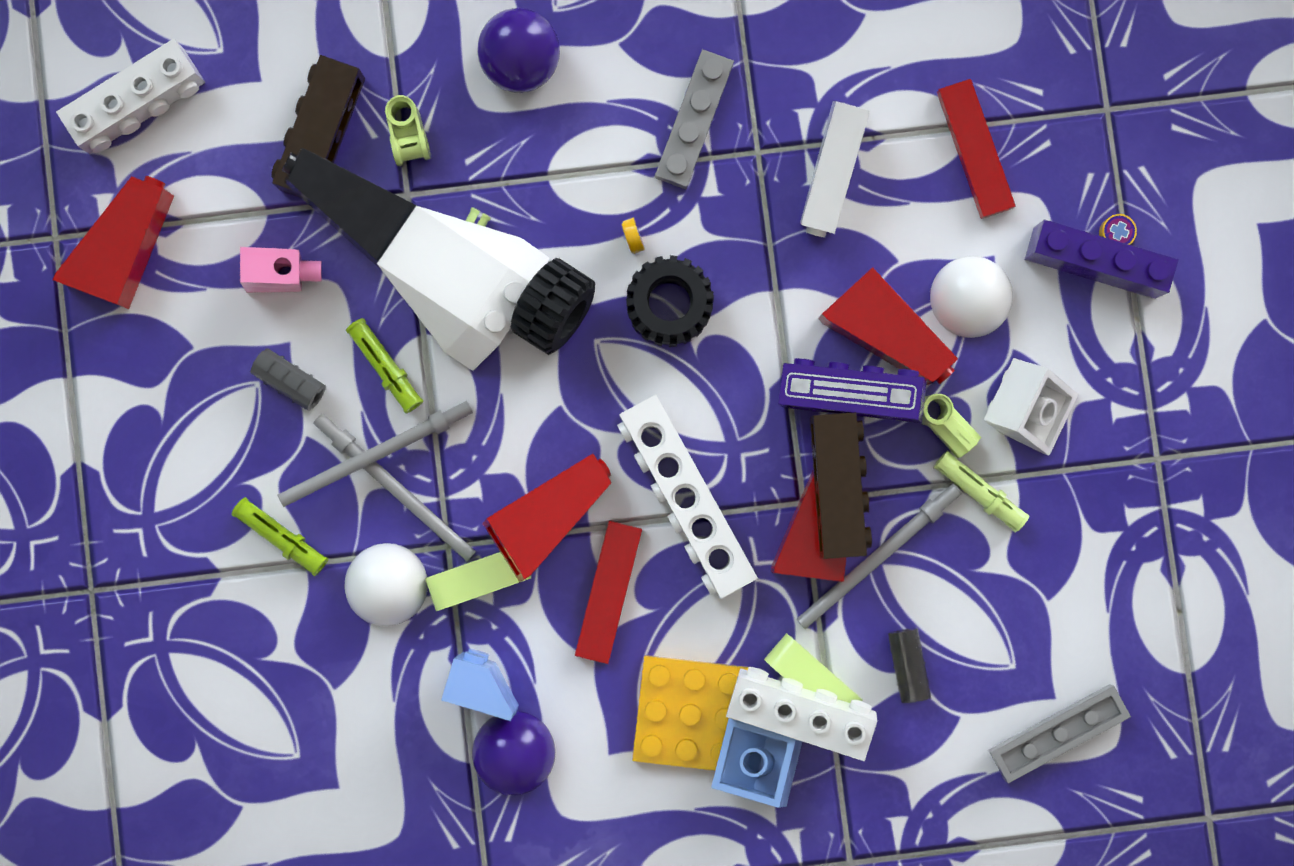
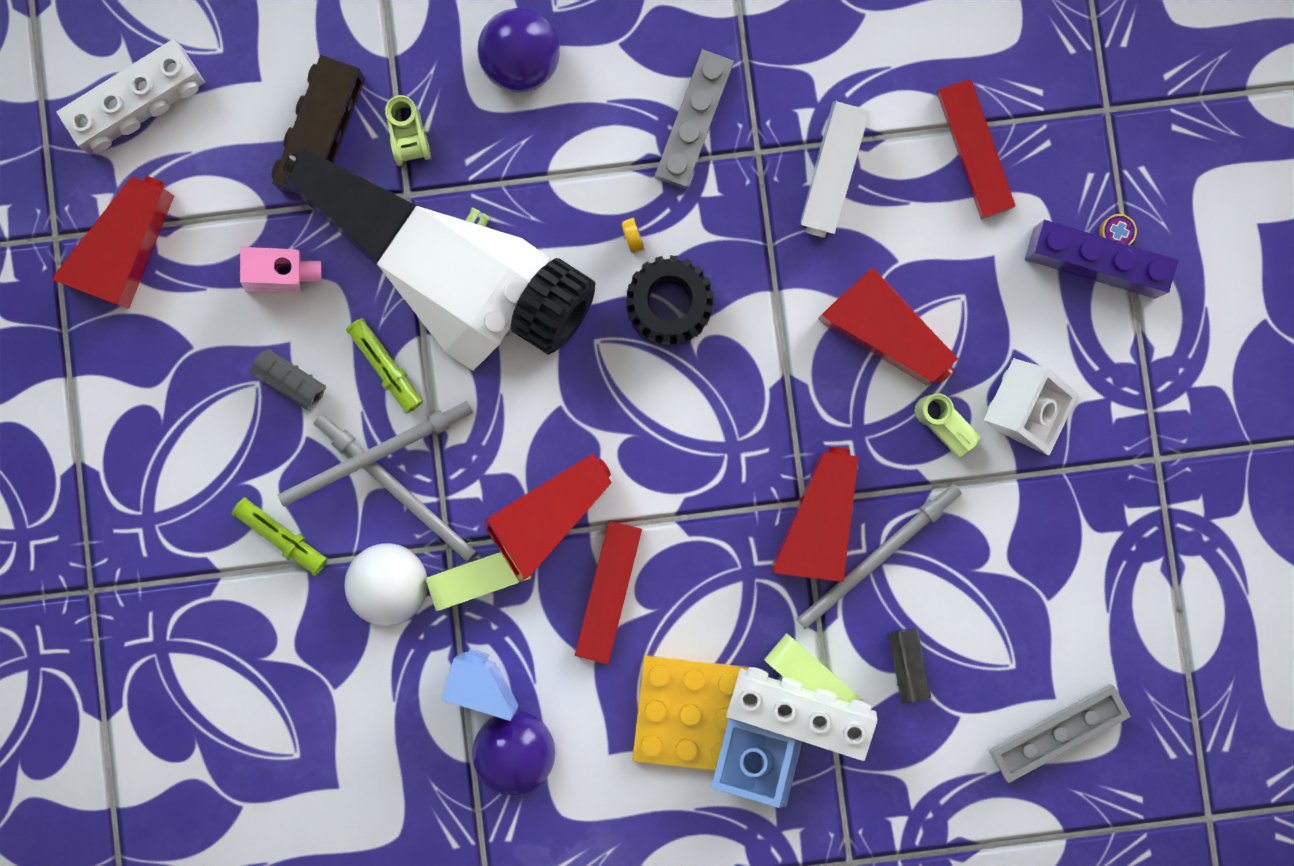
(738, 569): white brick -> none
(839, 485): dark brown brick -> none
(853, 391): dark purple brick -> none
(971, 296): white piece -> none
(987, 496): yellowish green pin -> none

